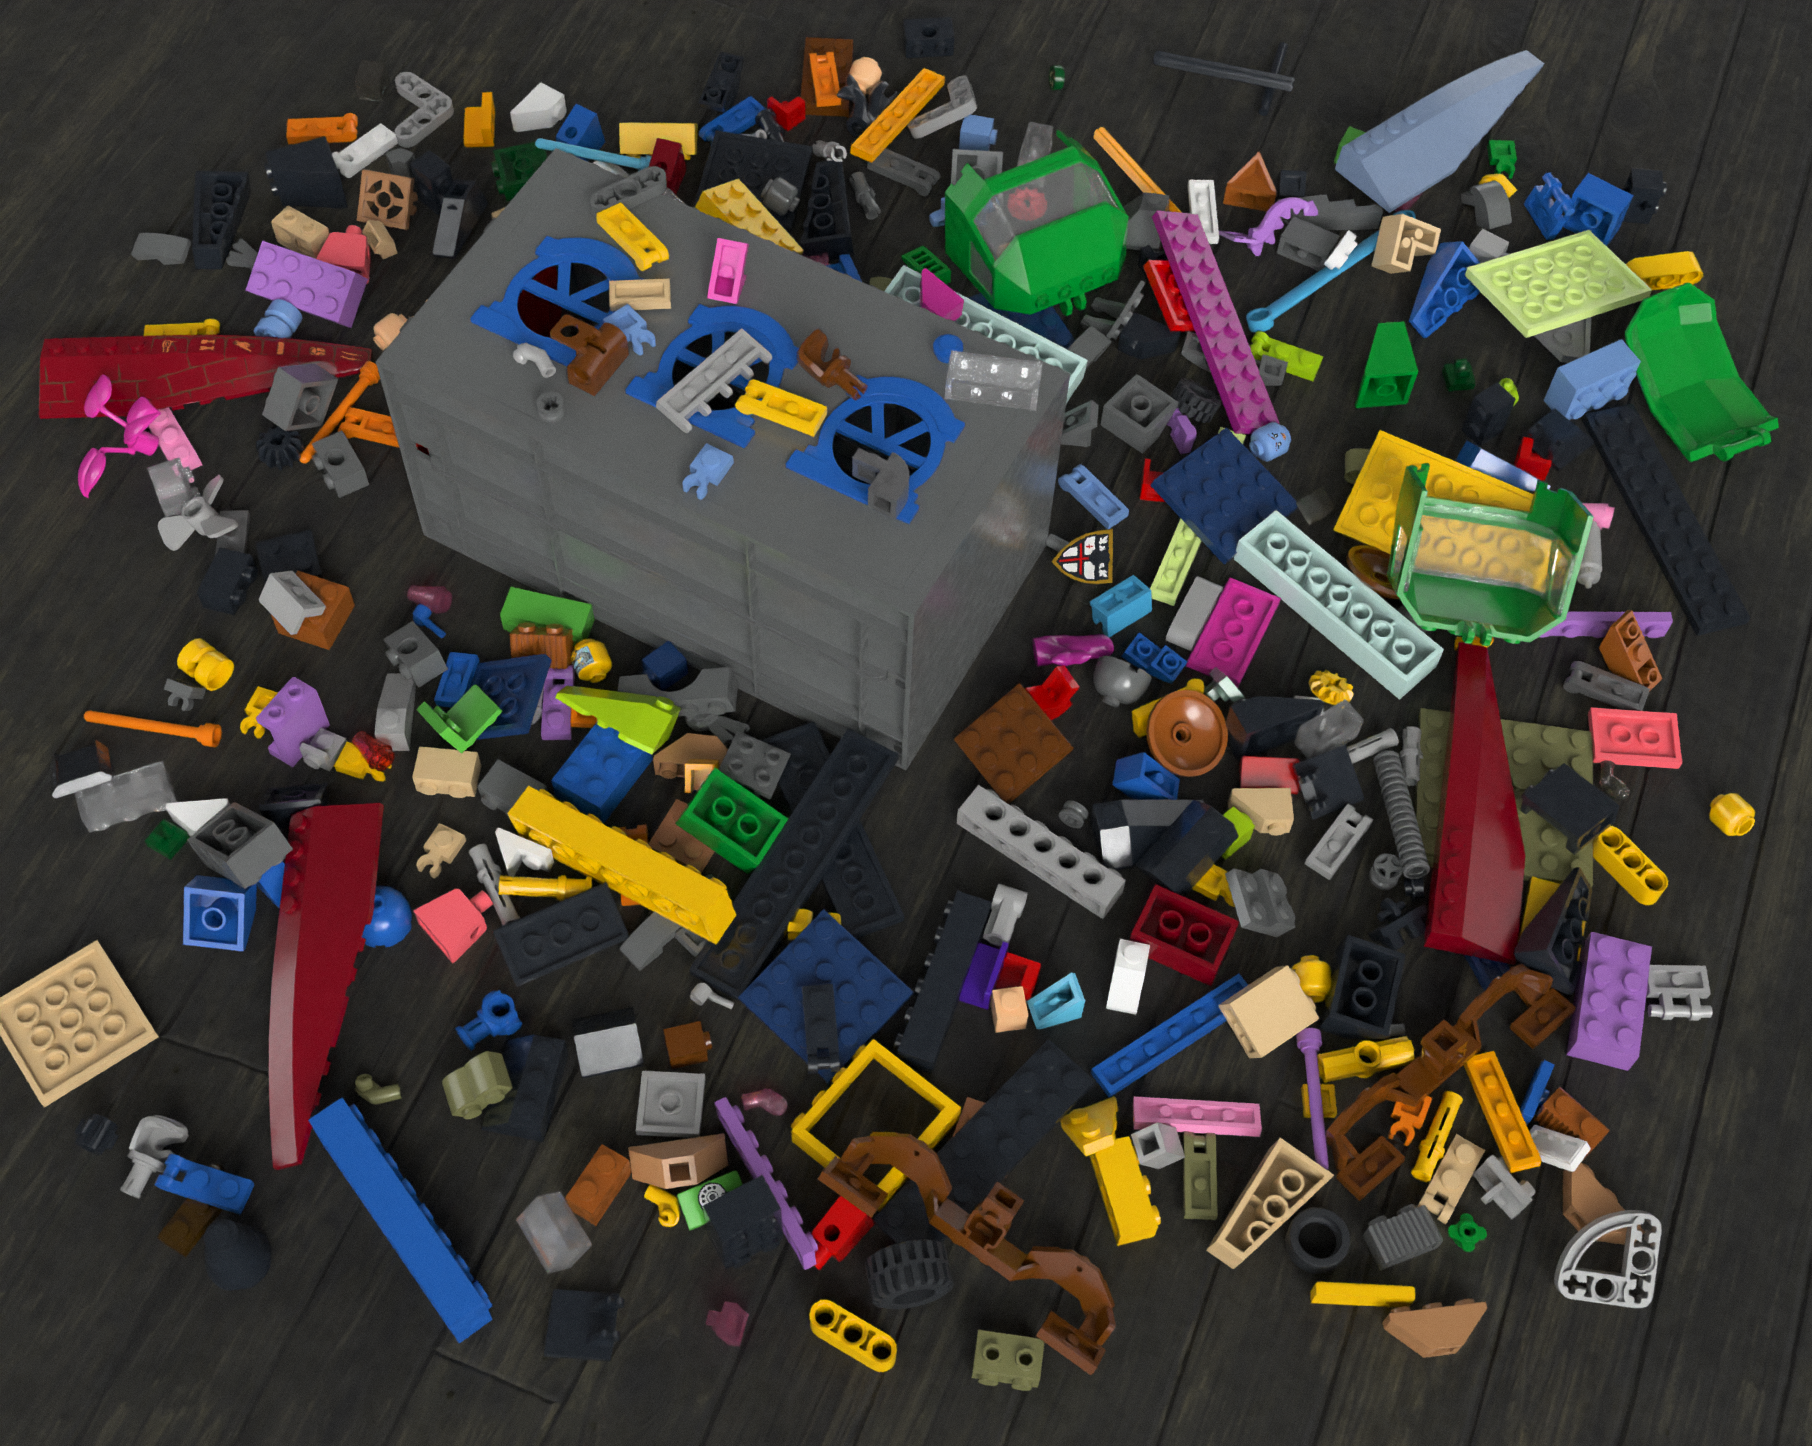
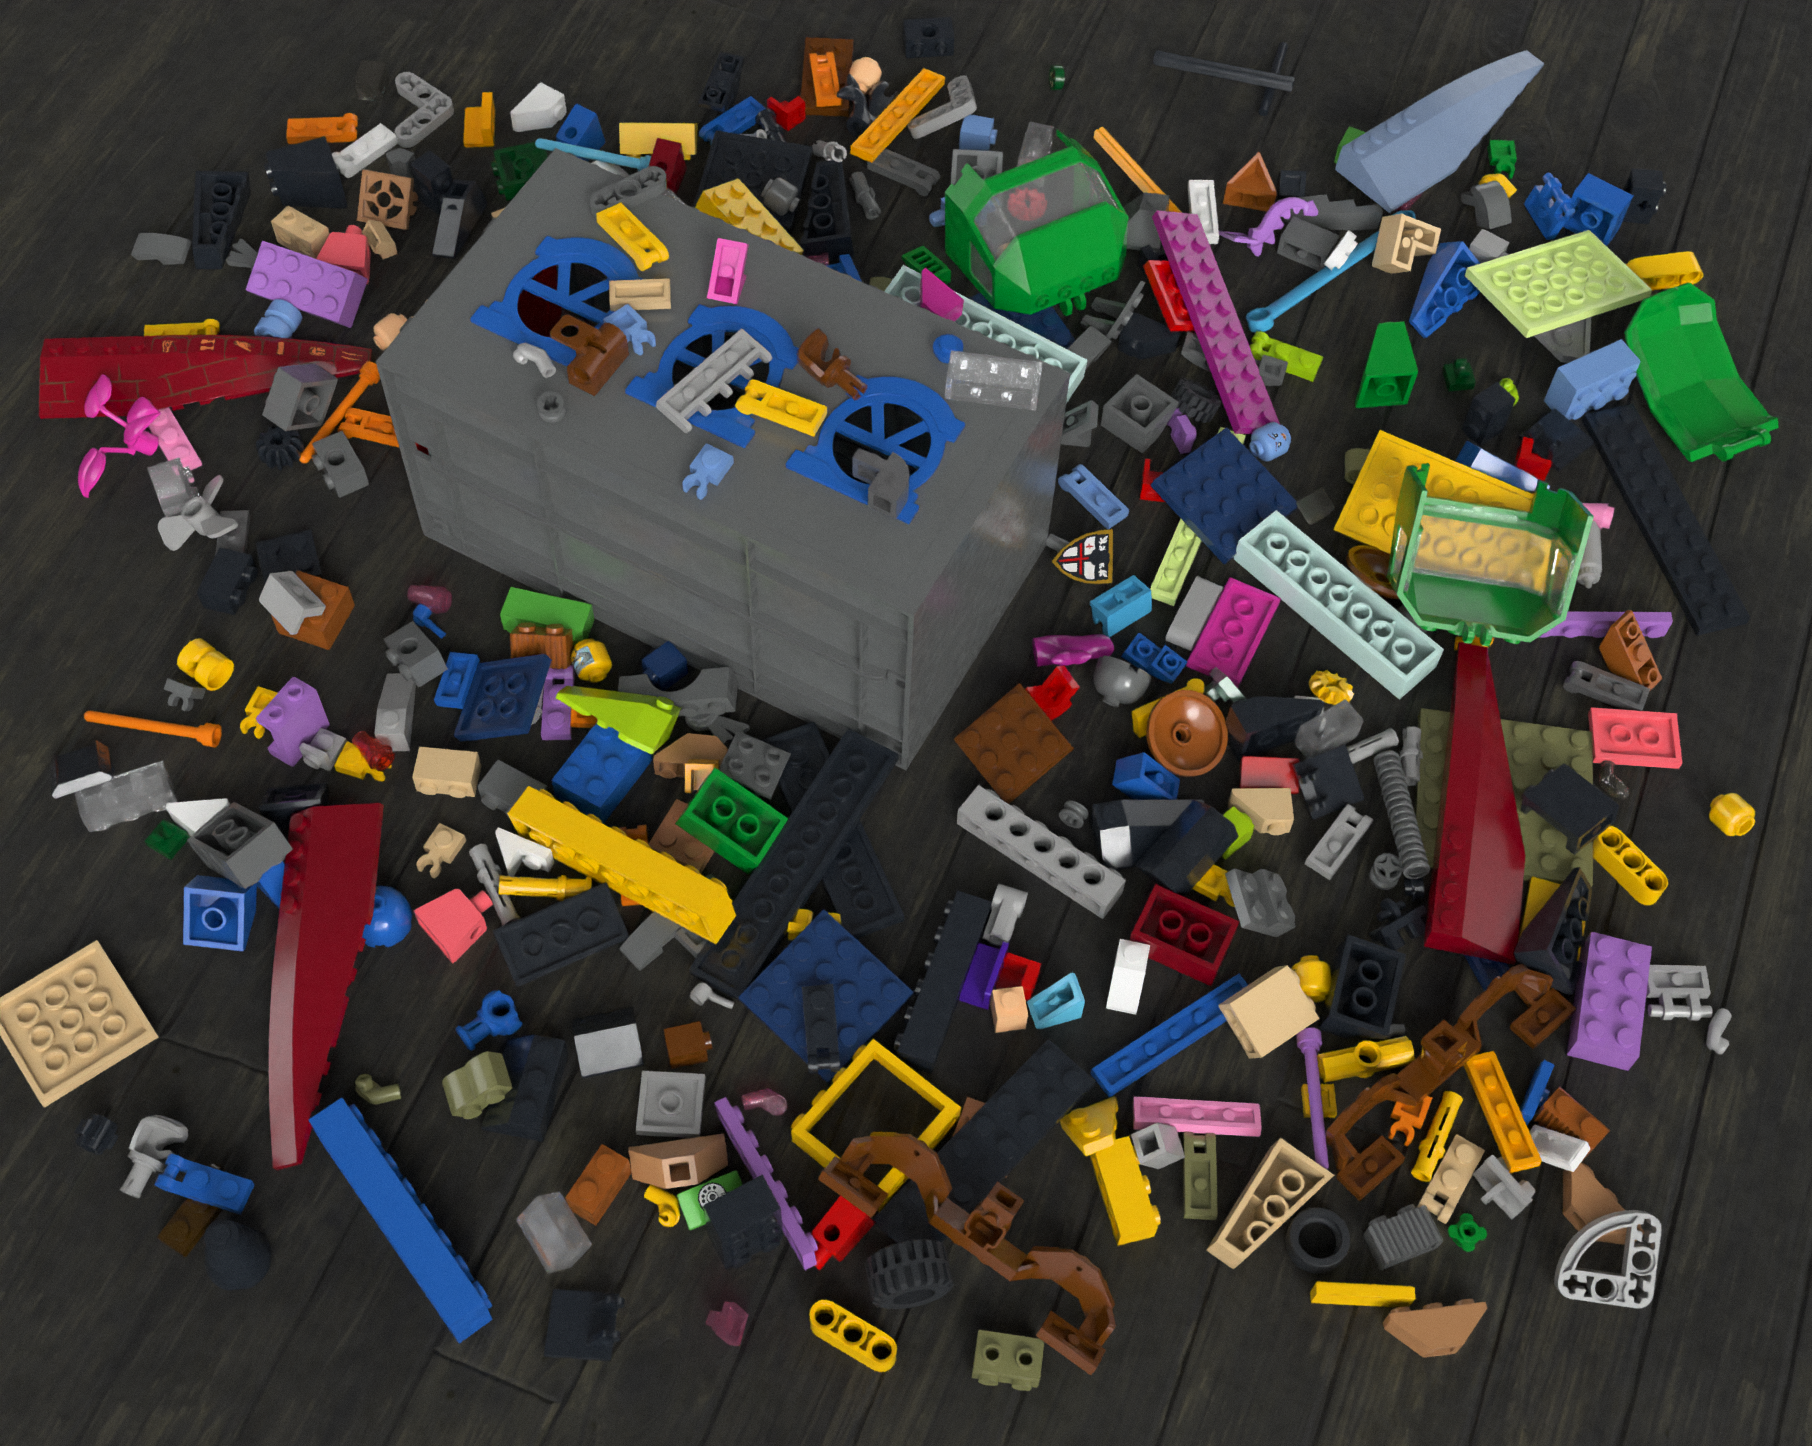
(464, 720): bright green bracket -> none
(1715, 1030): none -> light grey arm

